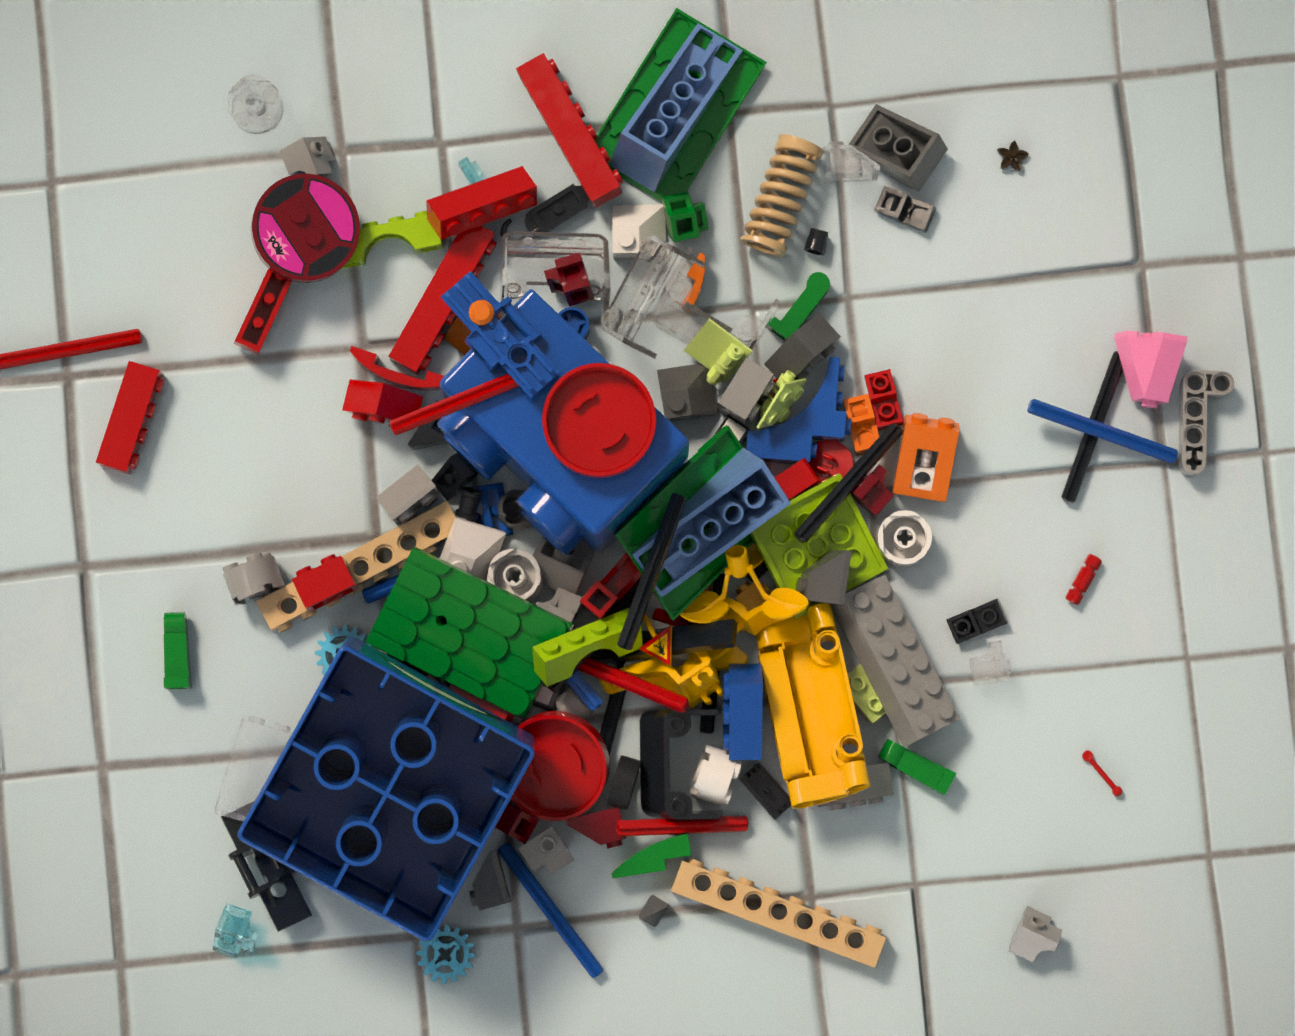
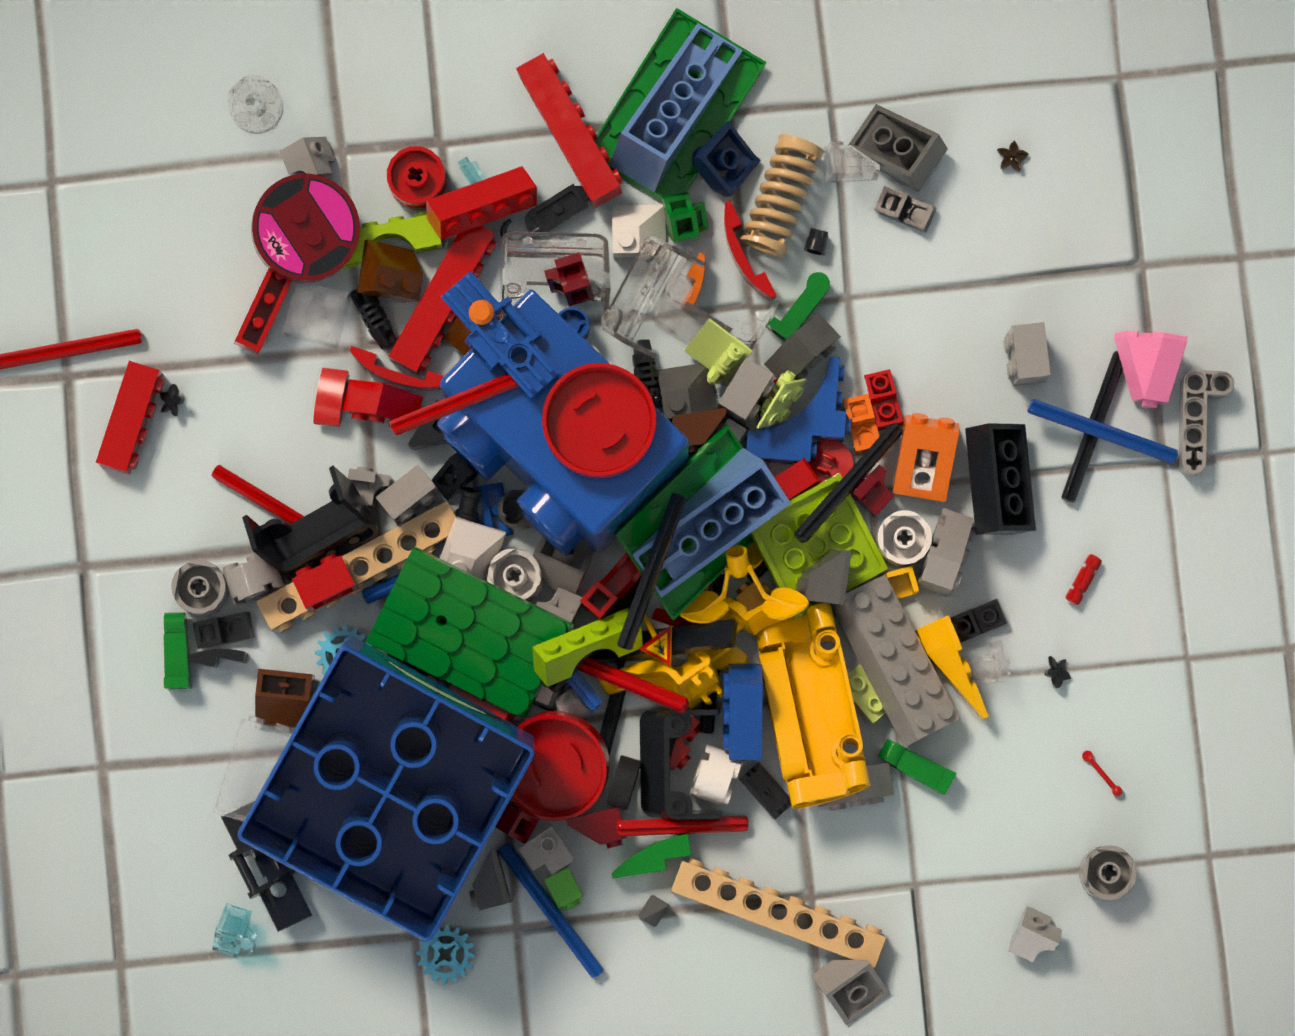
(171, 400): none -> black plant
(188, 598): none -> light grey brick
(212, 657): none -> black slope
(223, 630): none -> black slope
(255, 495): none -> red axle
(282, 696): none -> reddish brown slope
(317, 314): none -> clear brick
(326, 531): none -> black windscreen
(330, 397): none -> slope
(369, 483): none -> light grey brick
(374, 318): none -> black hinge
(390, 272): none -> reddish brown slope
(416, 162): none -> red wheel
(564, 889): none -> bright green brick
(647, 372): none -> black hinge
(680, 750): none -> red slope
(699, 427): none -> reddish brown slope
(725, 160): none -> dark blue slope
(760, 282): none -> red slope
(850, 987): none -> light grey slope
(903, 582): none -> yellow panel
(943, 651): none -> yellow wedge
(947, 553): none -> light grey brick
(1000, 479): none -> black brick
(1027, 354): none -> light grey brick
(1057, 671): none -> black plant
(1117, 885): none -> light grey brick

